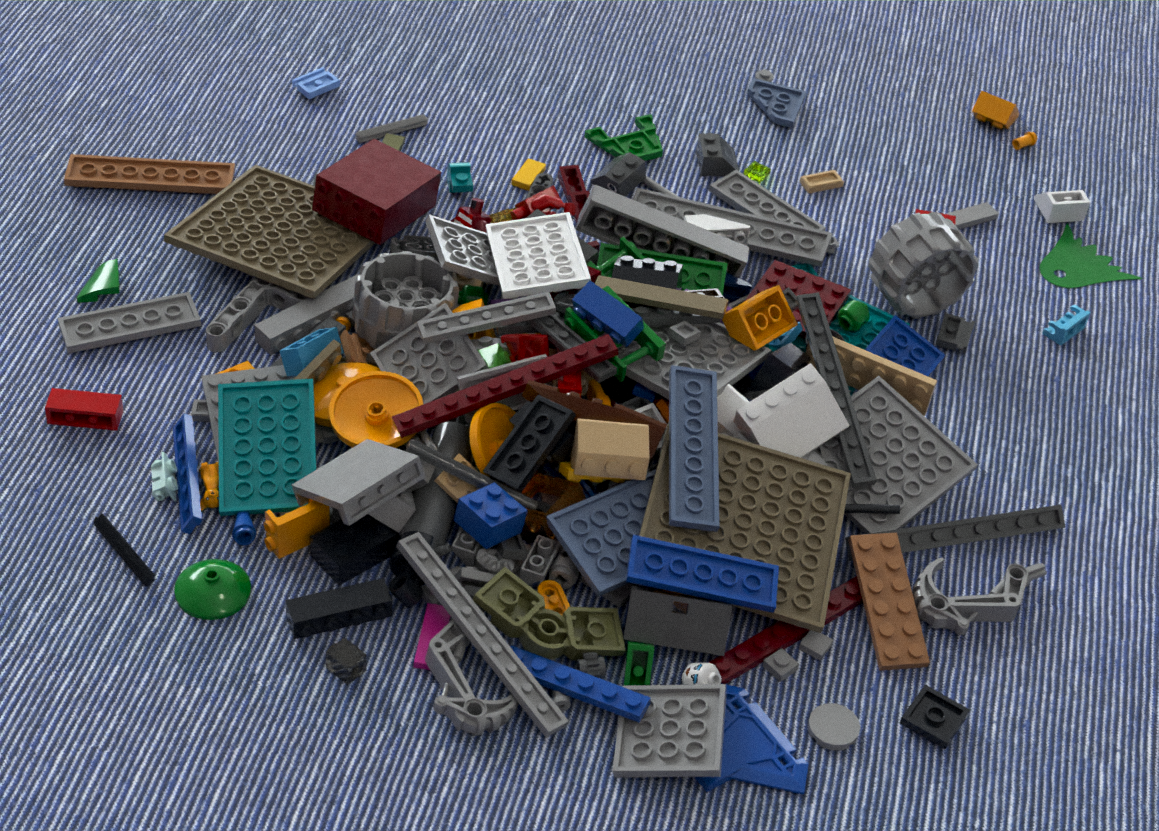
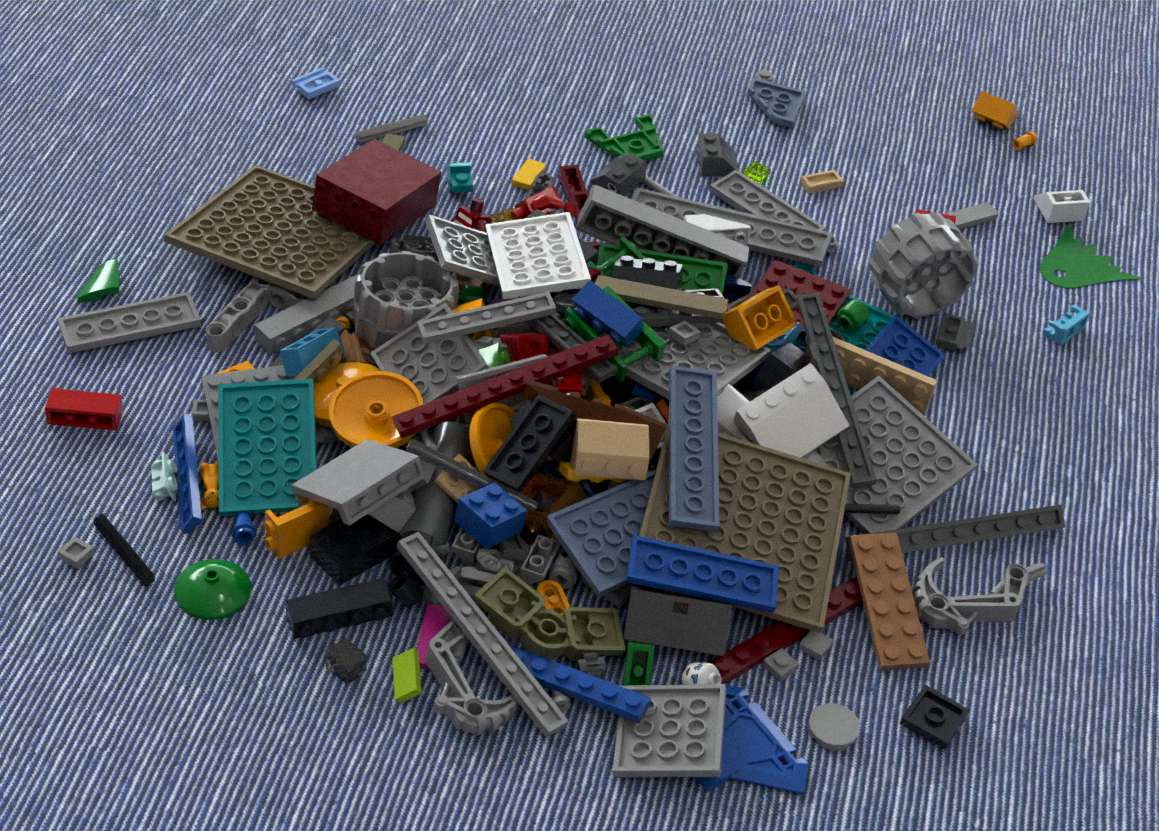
(76, 552): none -> light grey plate
(148, 174): medium nougat plate -> none
(406, 675): none -> lime tile

